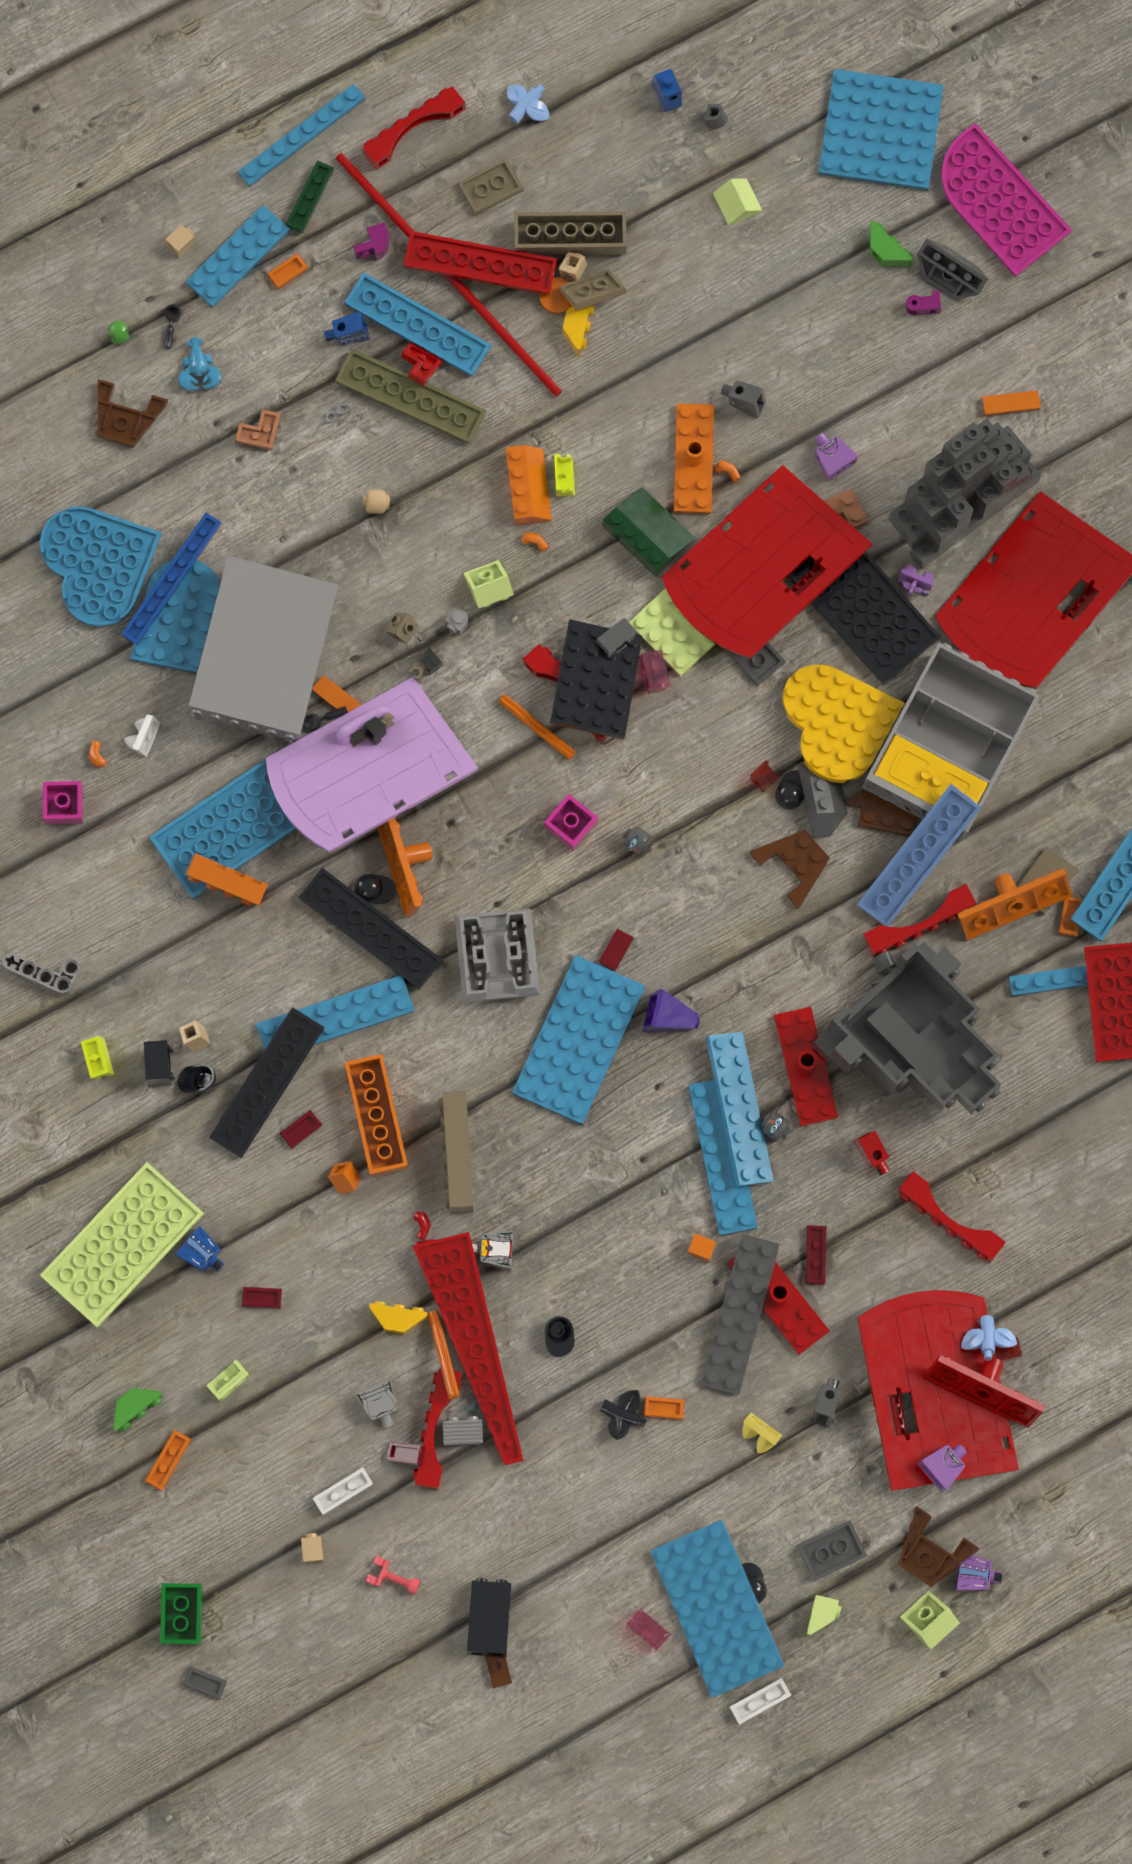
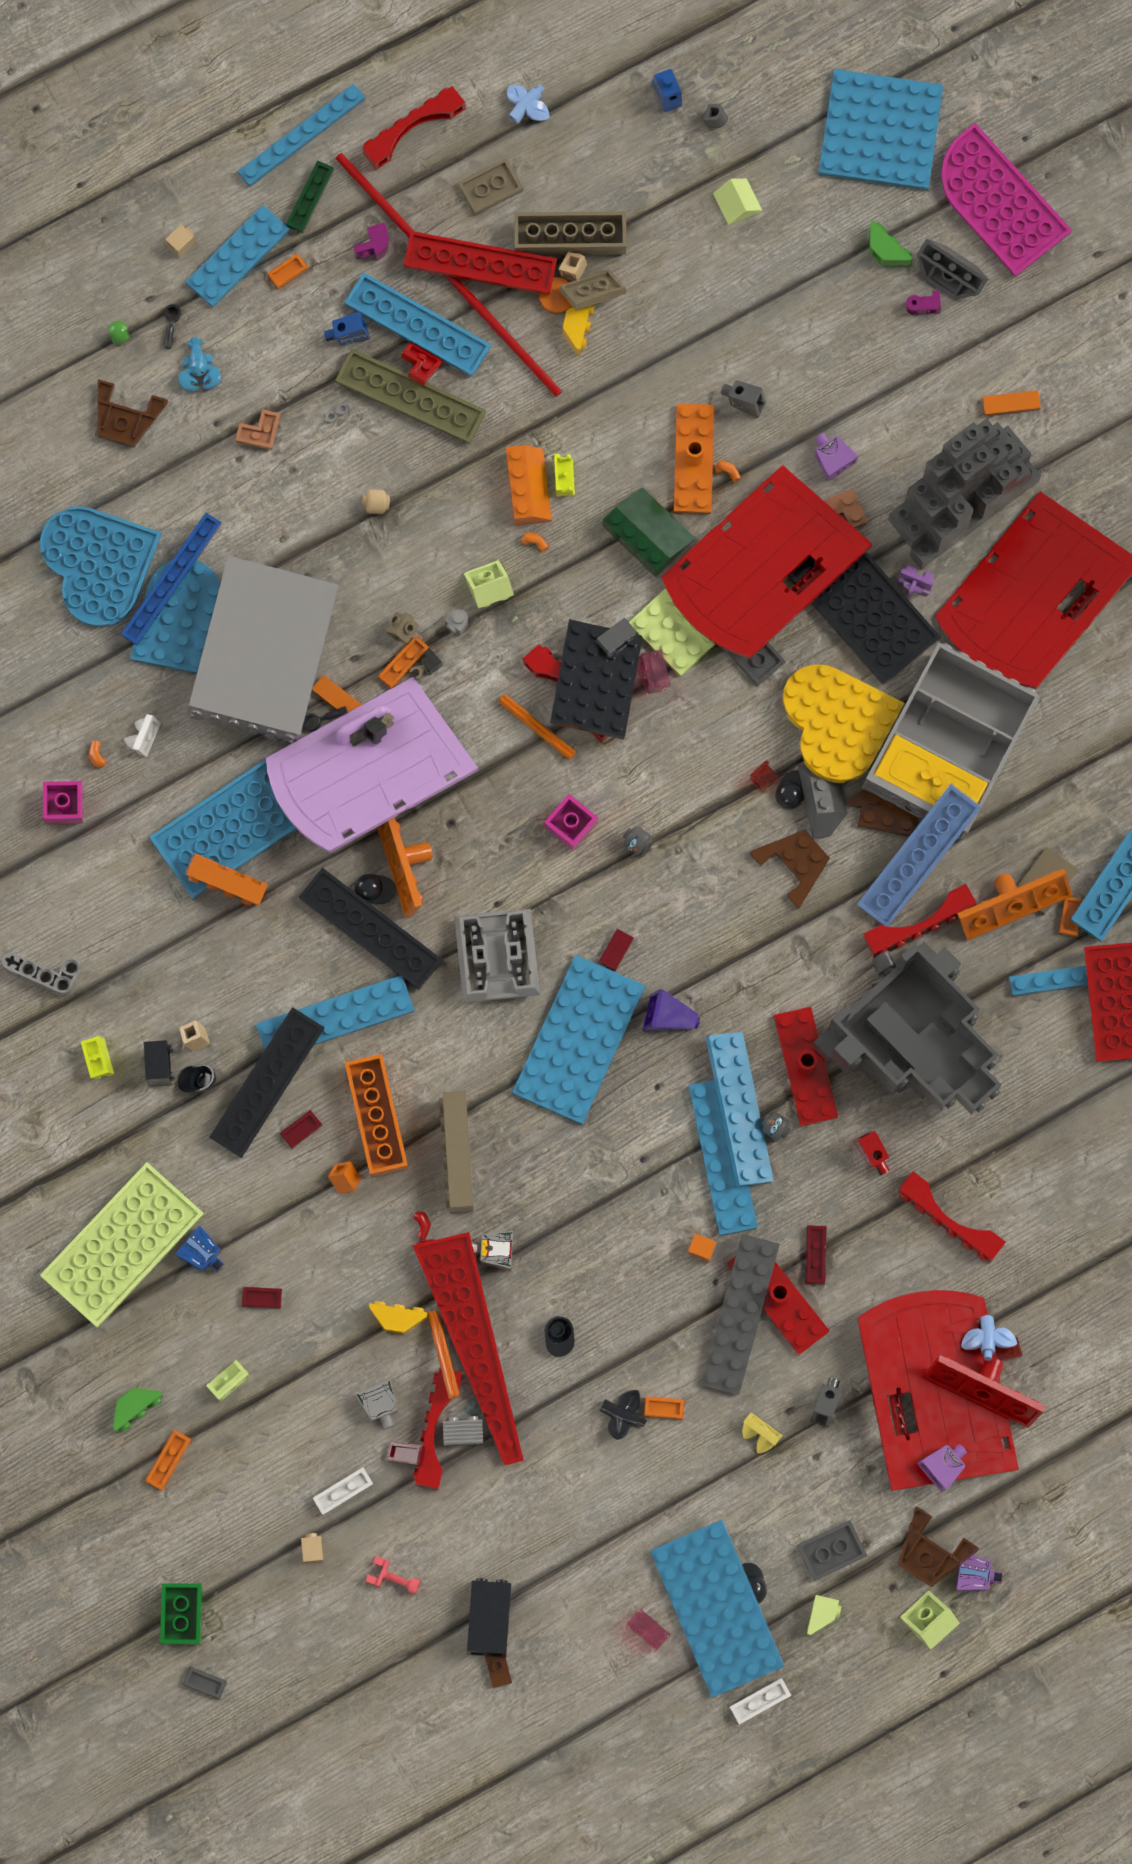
(403, 662): none -> orange tile

